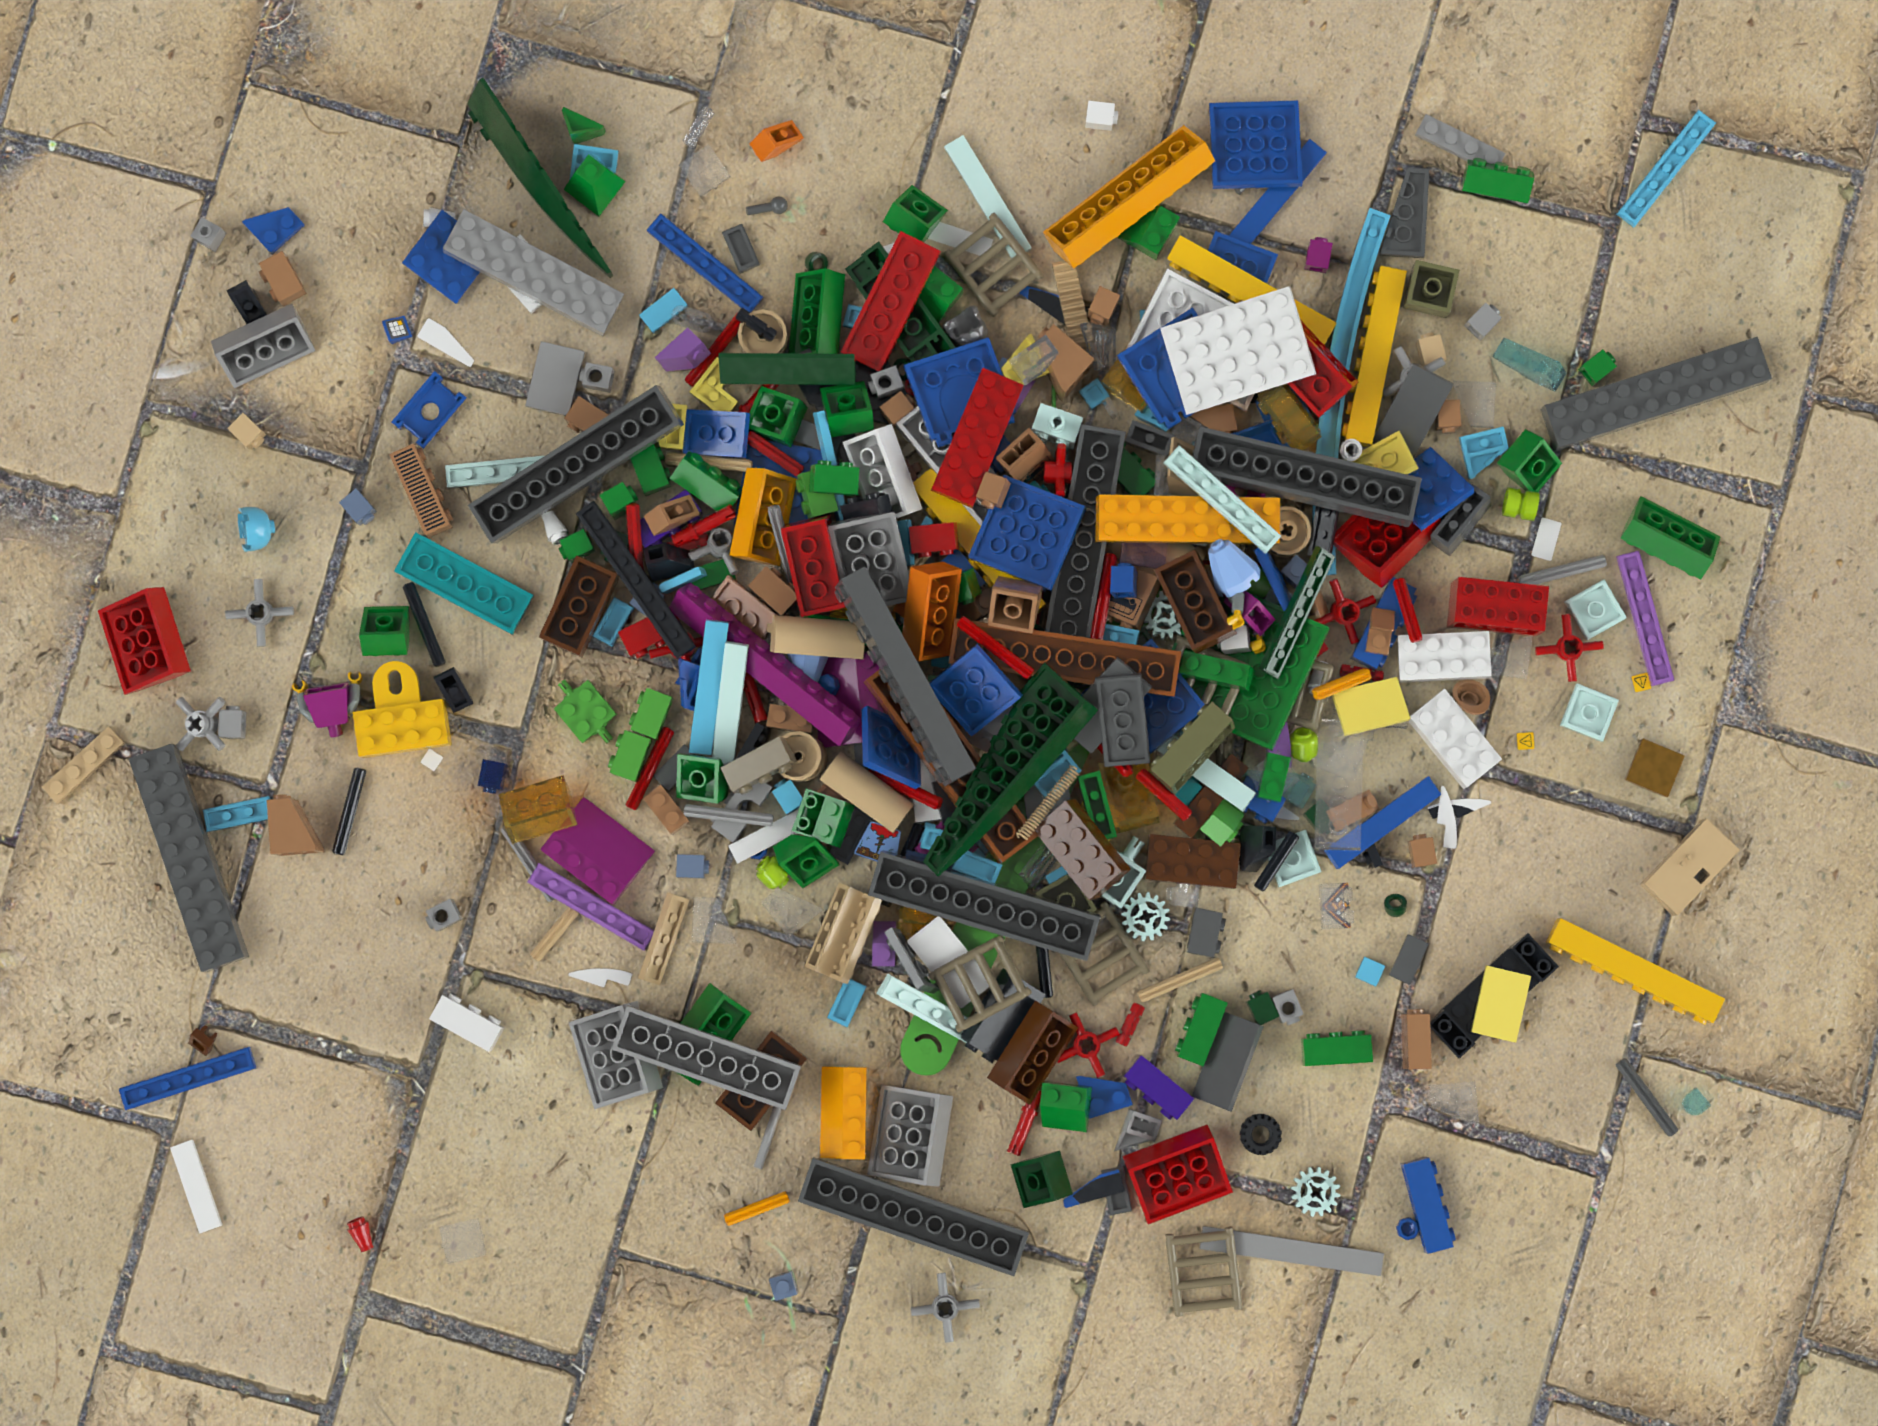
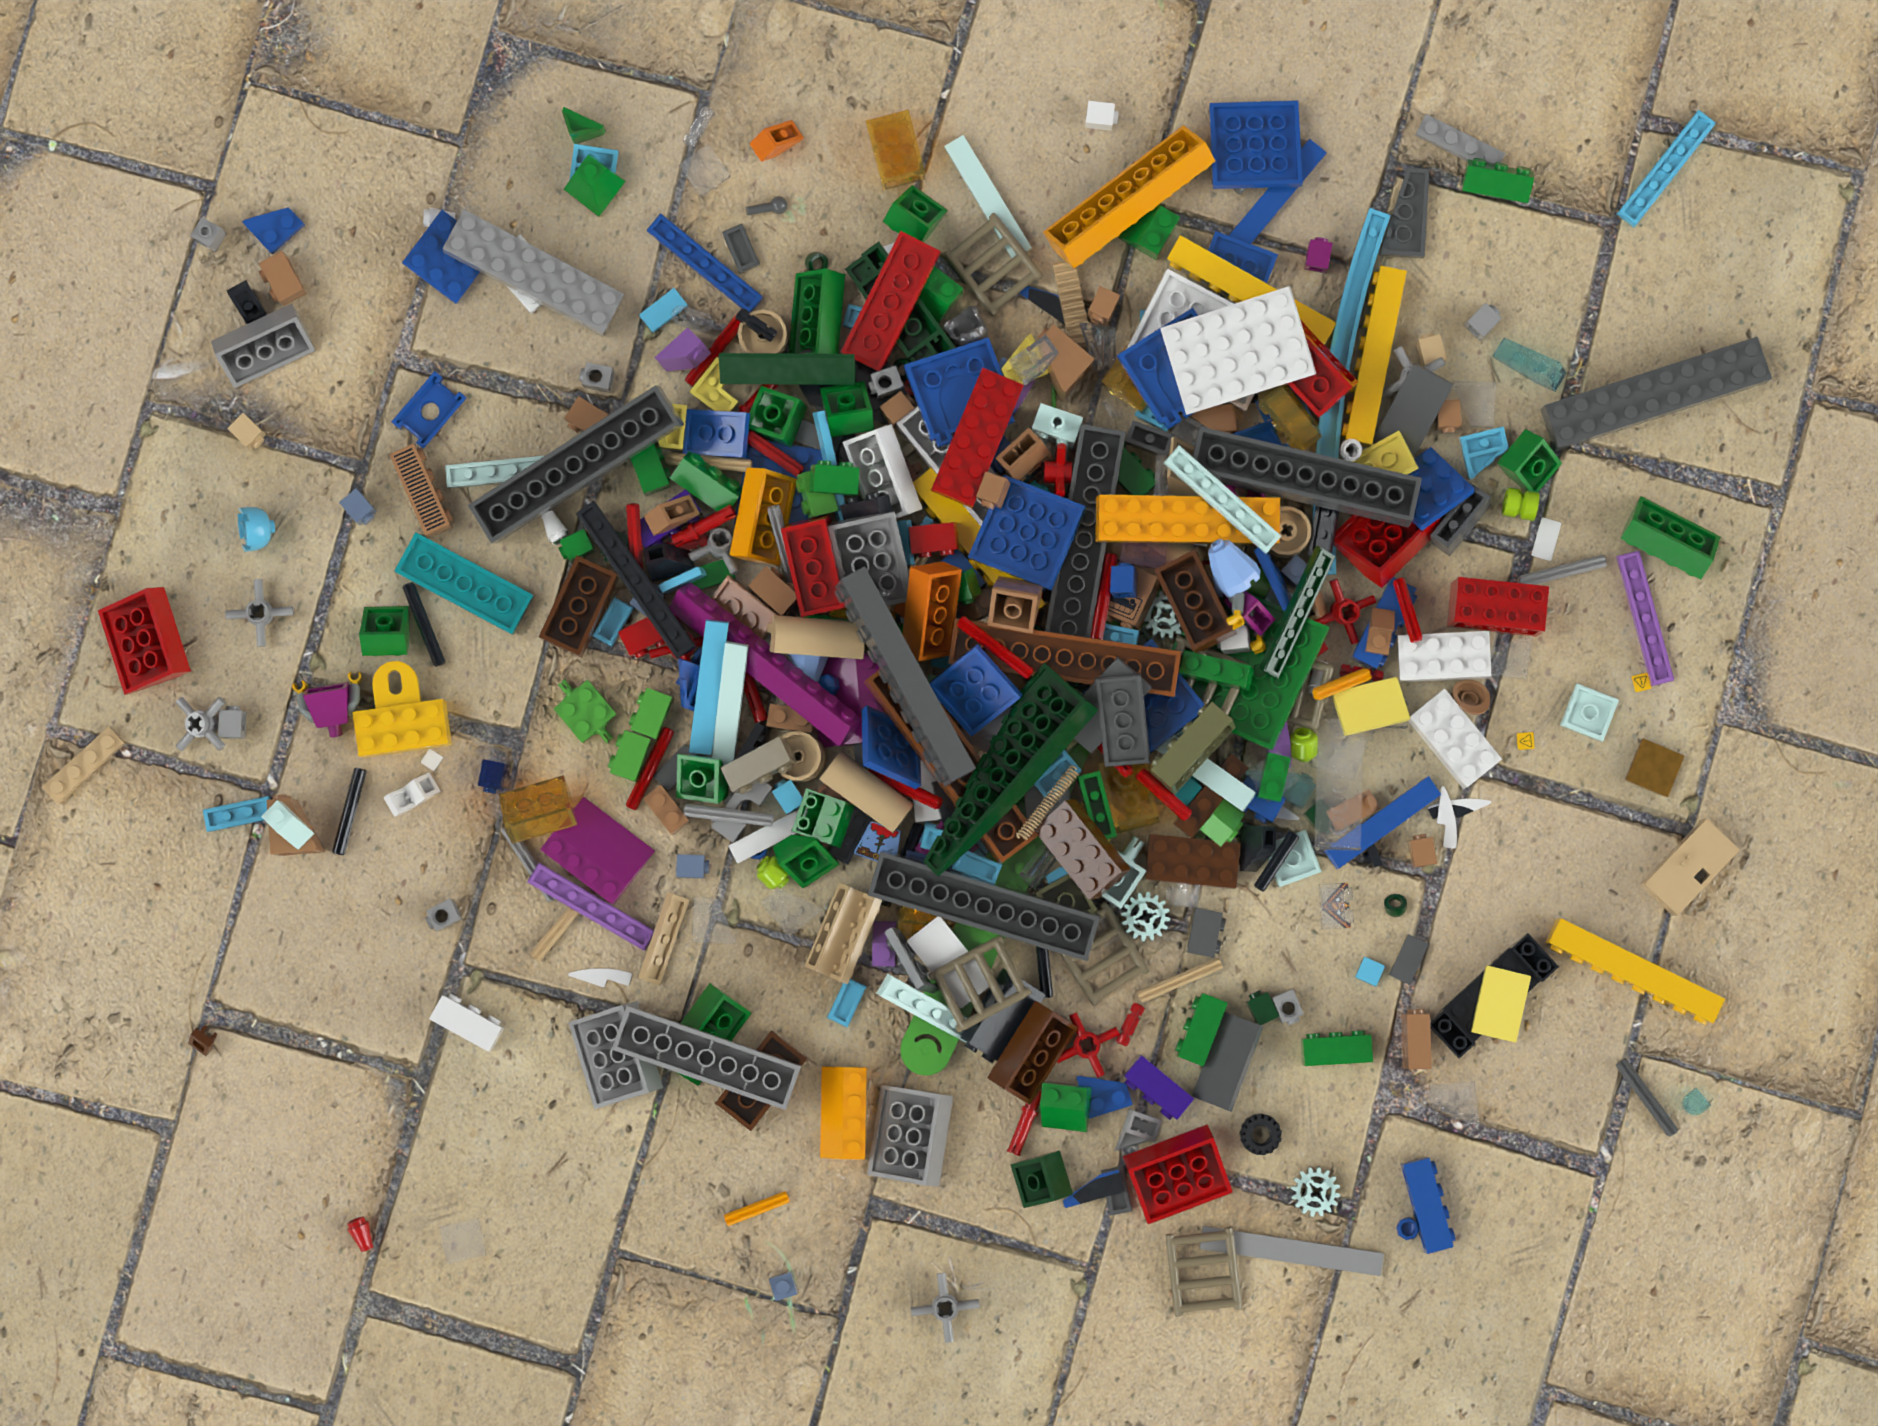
(187, 1078): blue tile -> none
(188, 858): dark grey brick -> none
(196, 1186): white tile -> none
(287, 824): none -> light aqua slope
(397, 329): slope -> none
(412, 794): none -> white slope
(442, 339): white sticker -> none
(453, 689): black slope -> none
(525, 166): dark green wedge -> none
(555, 378): light grey tile -> none
(618, 498): green brick -> none
(767, 1138): light grey bar -> none
(895, 150): none -> clear yellow brick
(913, 1216): dark grey brick -> none
(954, 236): white sticker -> none
(1094, 393): medium azure tile -> none
(1431, 289): olive brick -> none
(1559, 648): red bar -> none
(1595, 609): light aqua tile -> none
(1598, 367): green brick -> none

